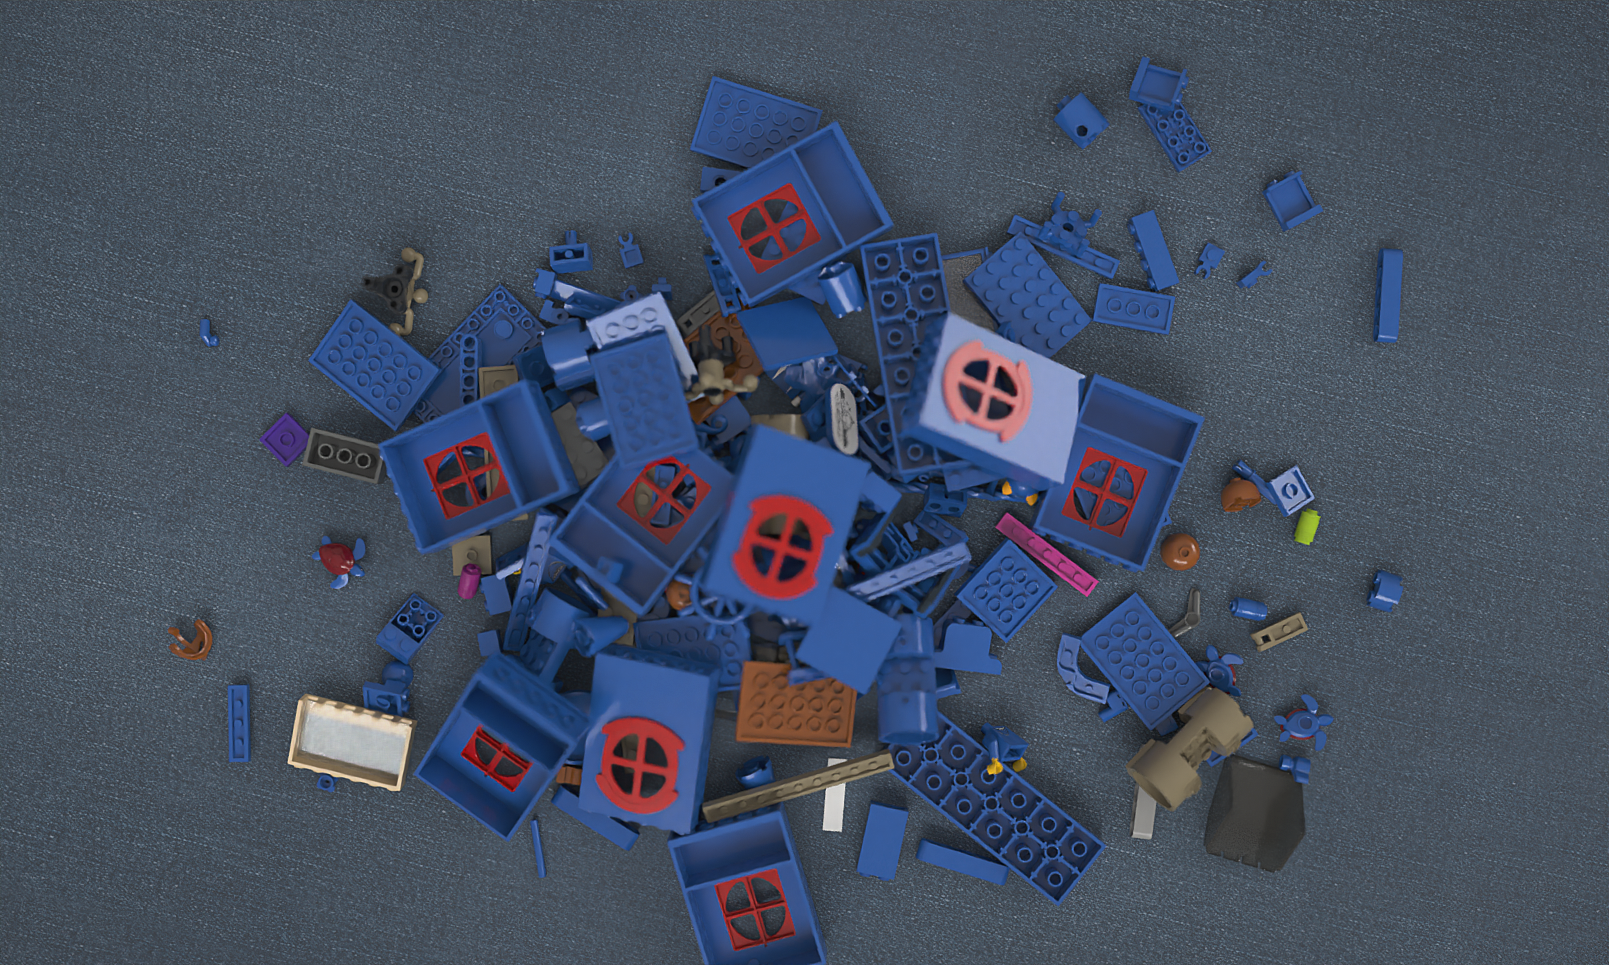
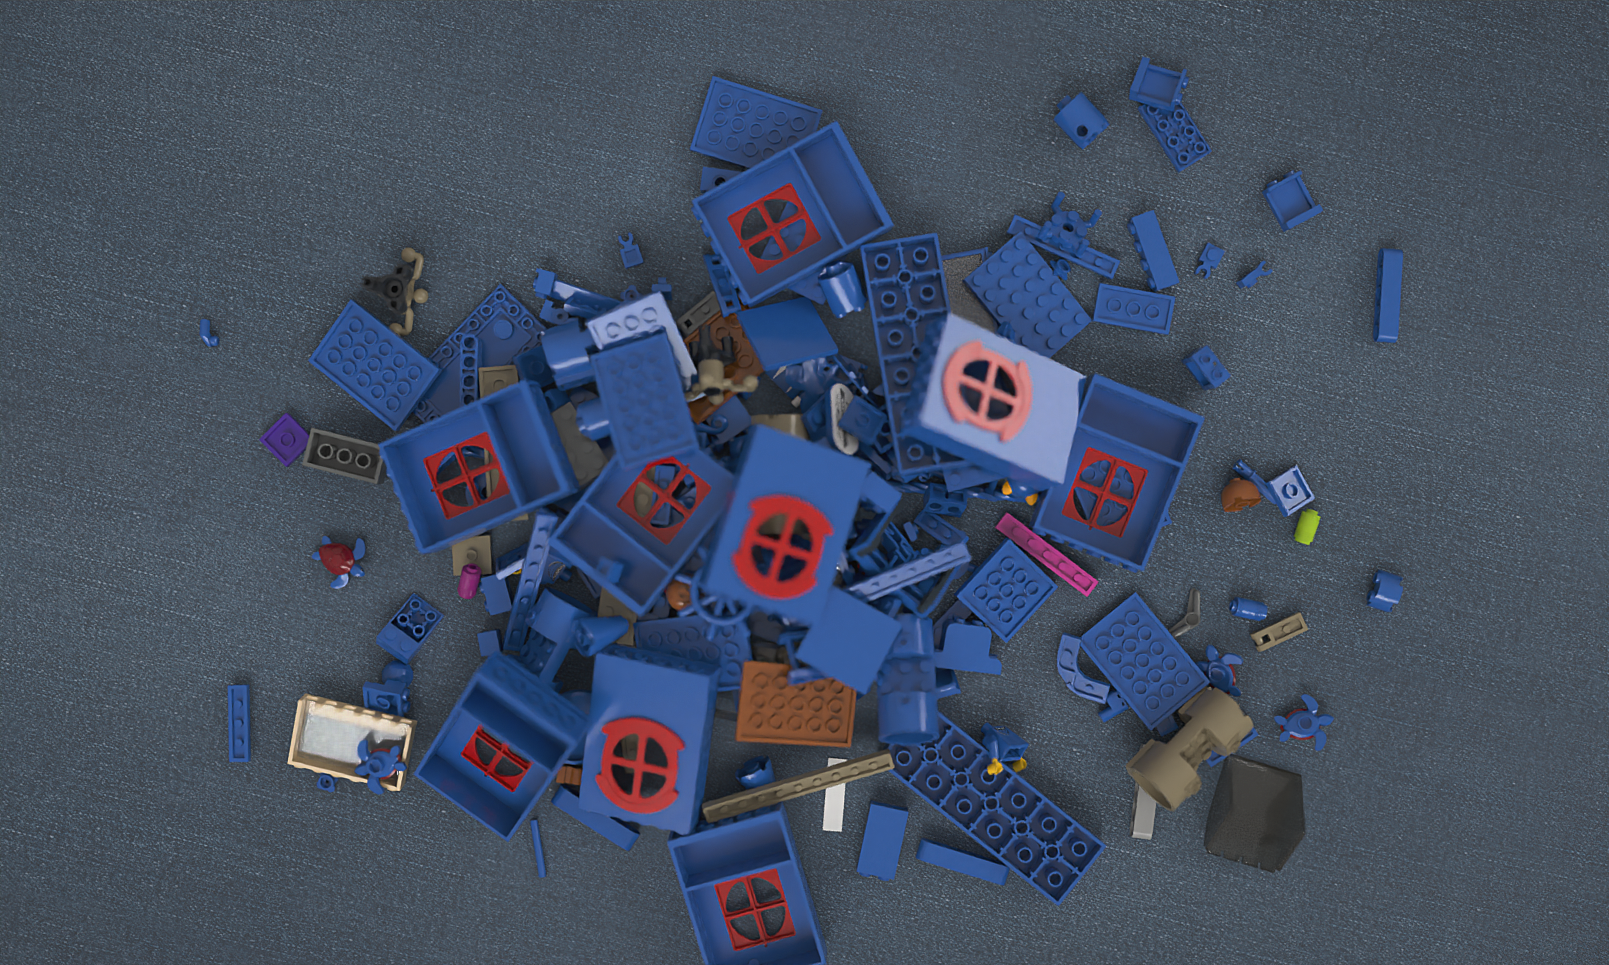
(192, 650): dark orange helmet -> none
(379, 764): none -> blue animal
(572, 256): blue brick -> none
(585, 592): blue plate -> none
(862, 420): none -> blue plate
(1060, 268): none -> blue plate
(1180, 551): dark orange cylinder -> none
(1202, 369): none -> blue window
(1298, 765): blue piece -> none

